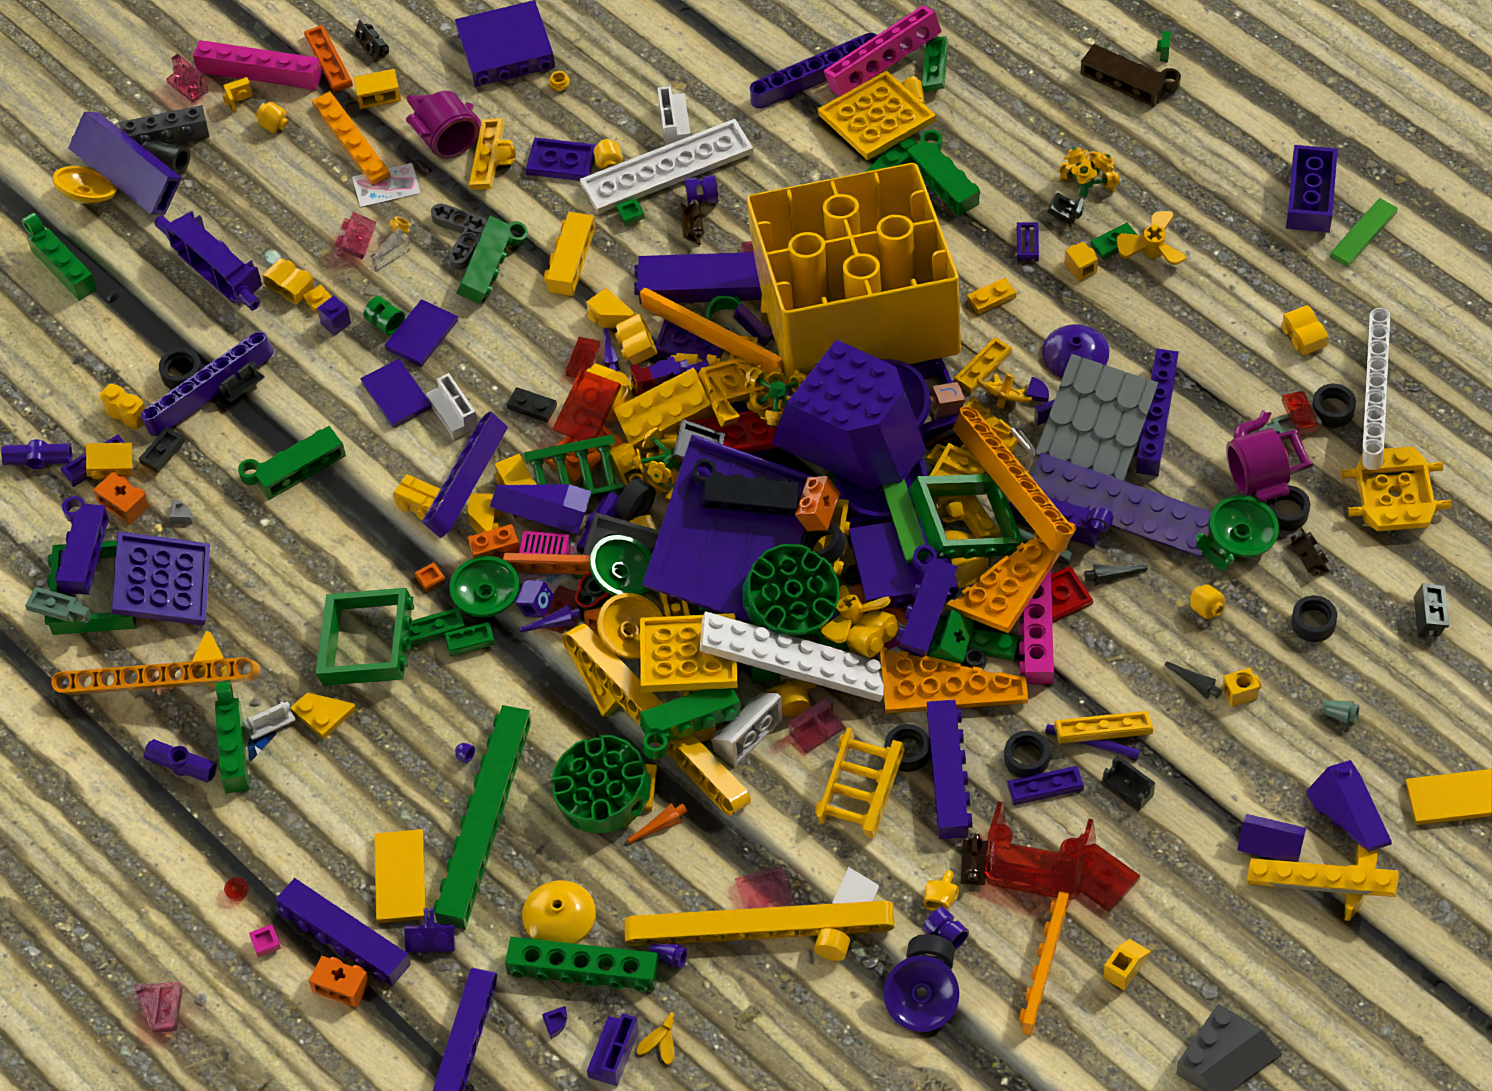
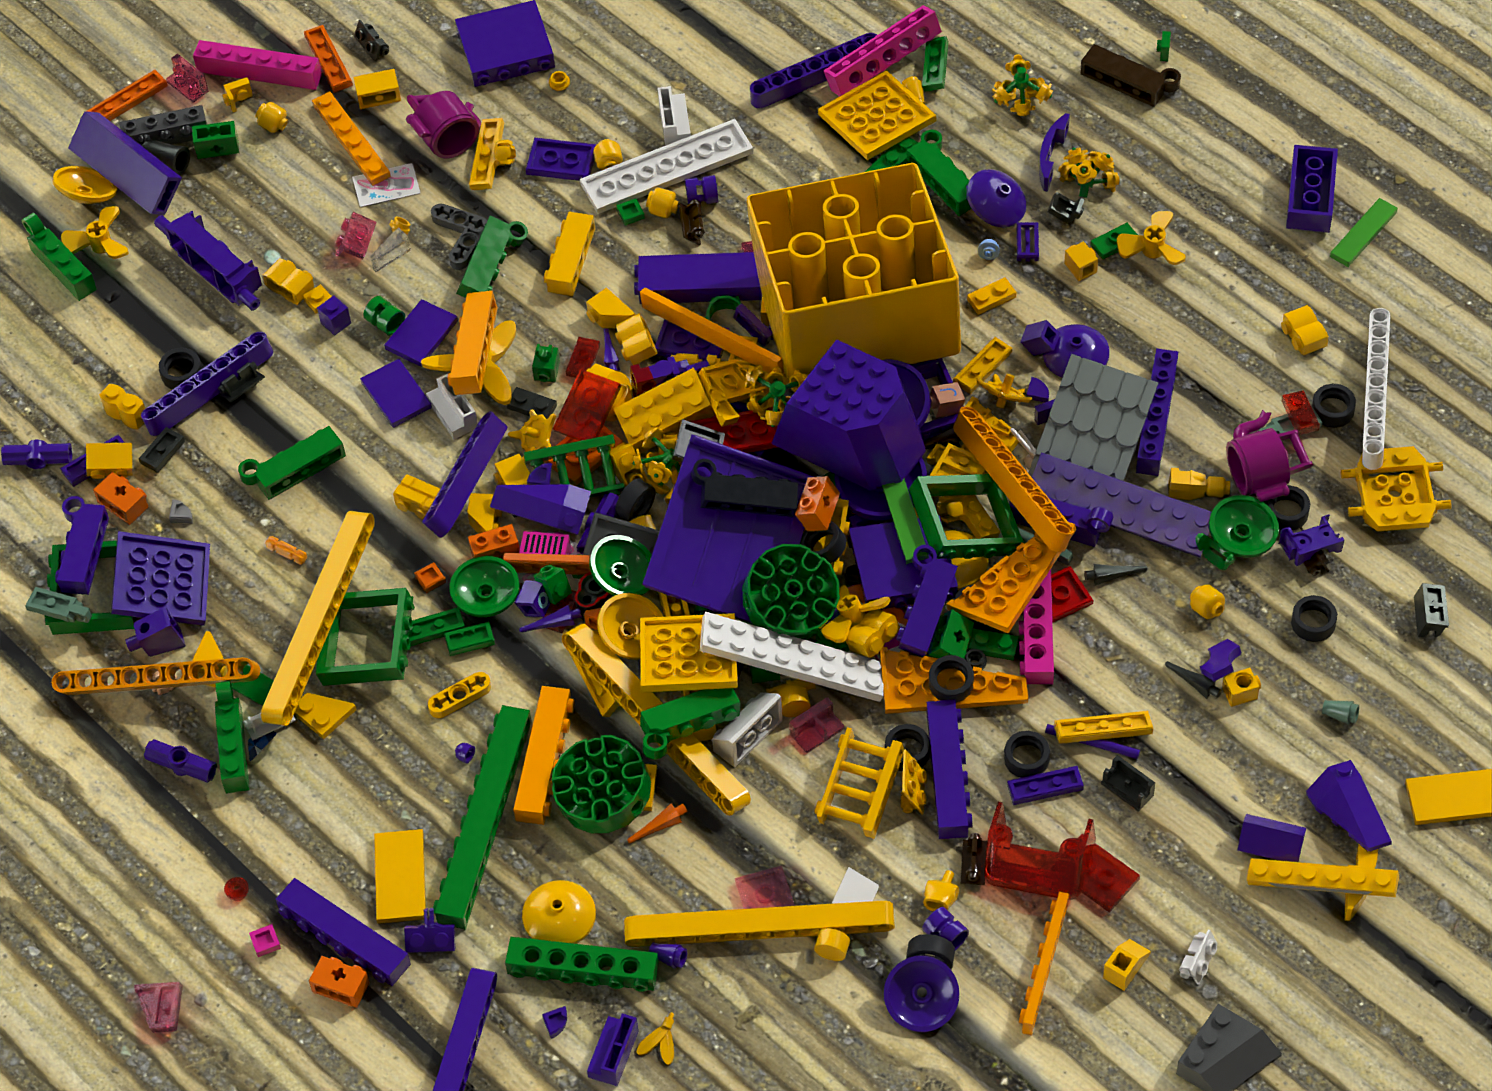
(97, 236): none -> yellow piece
(130, 96): none -> orange tile
(156, 634): none -> dark purple torso
(215, 139): none -> green brick
(254, 690): none -> green slope
(286, 550): none -> light orange axle
(317, 618): none -> yellow beam
(456, 704): none -> yellow beam
(473, 343): none -> light orange brick
(494, 380): none -> yellow piece
(535, 432): none -> yellow piece
(540, 475): none -> dark purple tile
(542, 755): none -> light orange brick
(546, 363): none -> green brick
(554, 583): none -> green bracket
(662, 202): none -> yellow head
(912, 785): none -> yellow hinge
(951, 662): none -> black tyre
(988, 244): none -> light blue plate
(996, 198): none -> dark purple dish
(1032, 86): none -> yellow plant
(1040, 337): none -> dark purple brick
(1058, 134): none -> dark purple slope
(1193, 485): none -> yellow piece
(1203, 948): none -> white hinge
(1220, 660): none -> dark purple tile
(1309, 541): none -> dark purple piece

